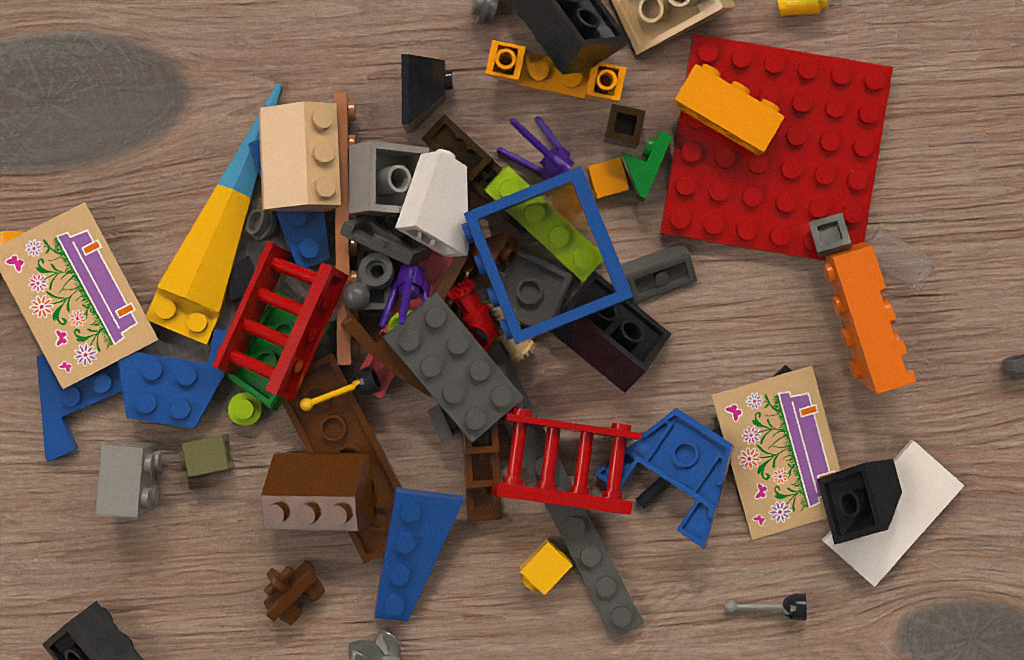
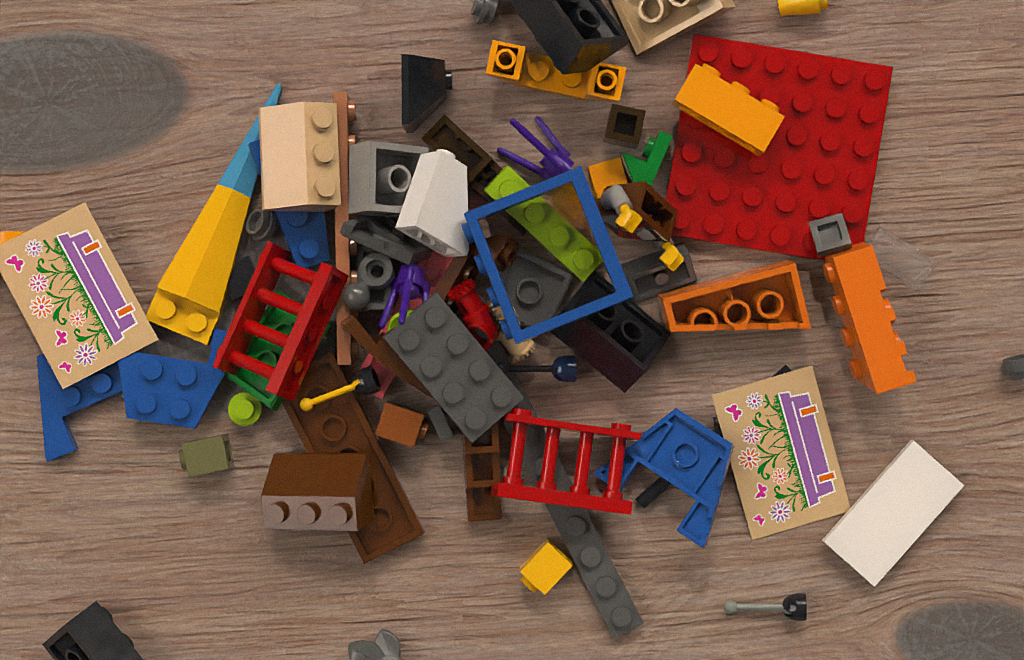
(128, 478): light grey brick -> none
(287, 588): reddish brown hips -> none
(402, 424): none -> dark orange brick
(413, 542): blue wing -> none
(563, 368): none -> hinge
(641, 214): none -> torso
(746, 300): none -> orange wedge
(860, 499): black slope -> none

